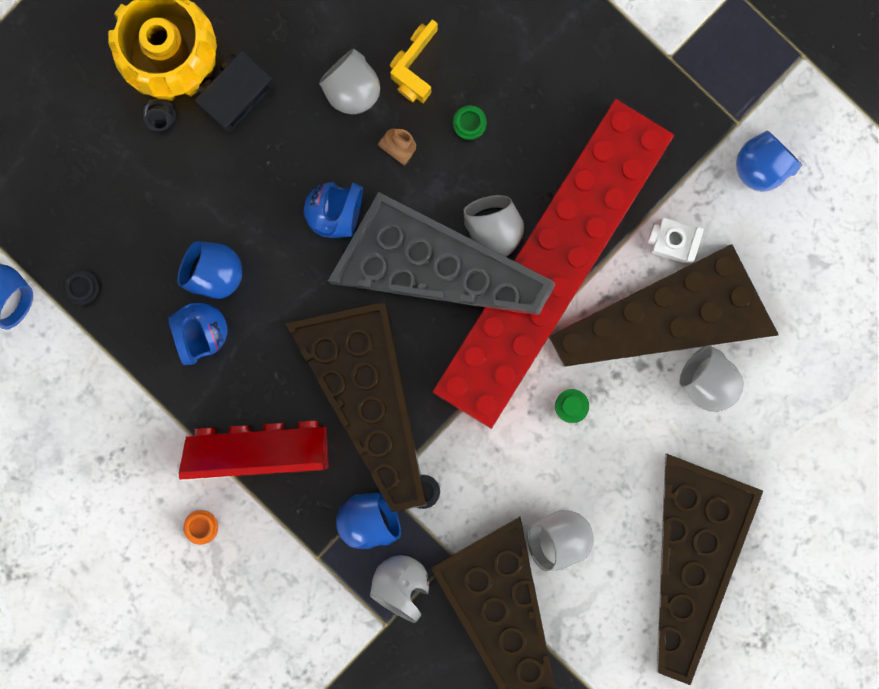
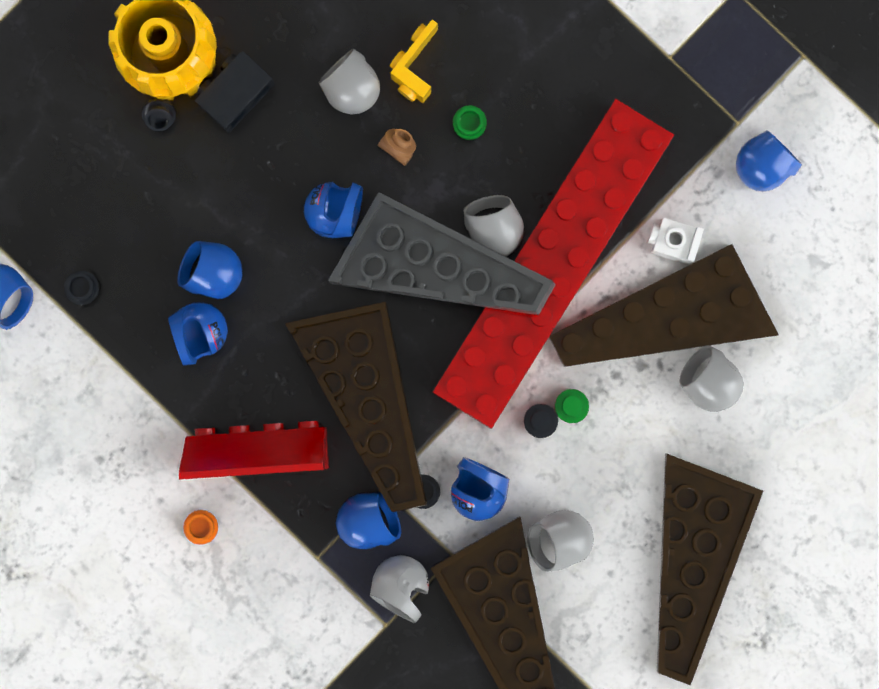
(478, 490): none -> blue helmet
(540, 420): none -> black plate

